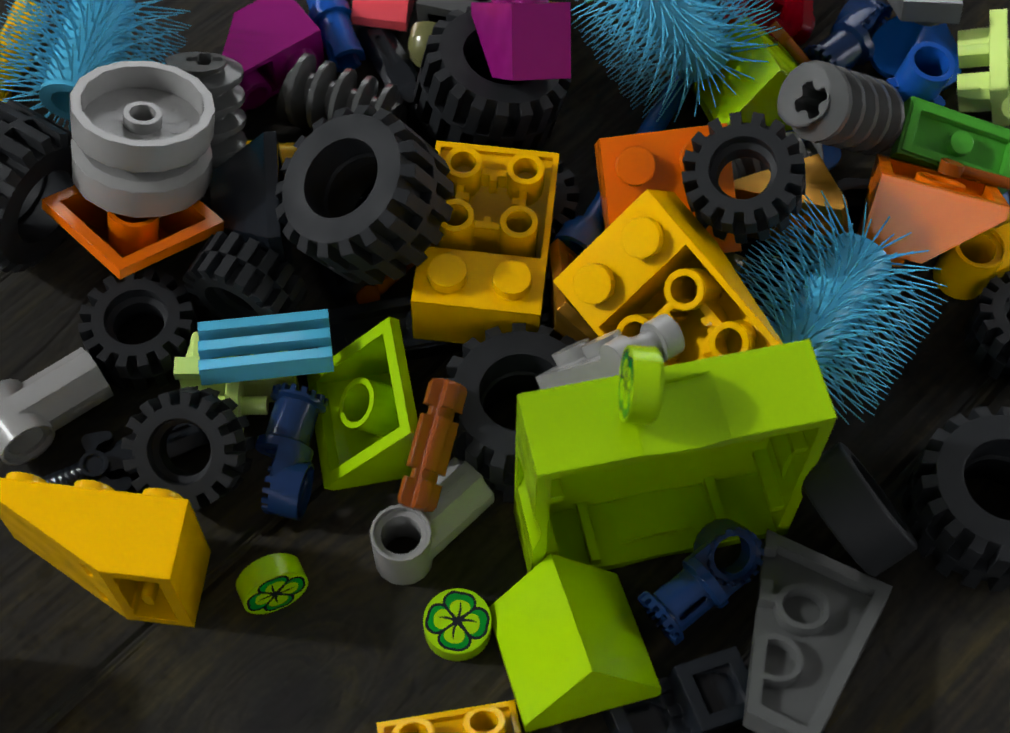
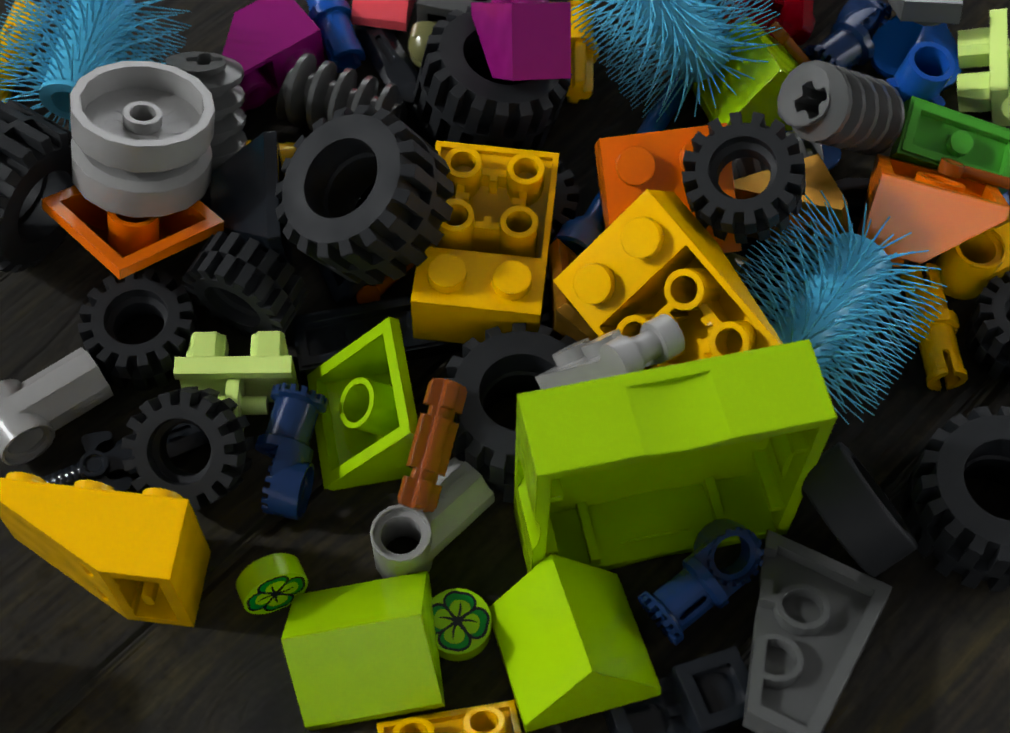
(265, 339): medium azure tile -> none
(364, 651): none -> lime slope
(581, 55): none -> yellow axle
(640, 384): lime tile -> none
(940, 347): none -> yellow pin

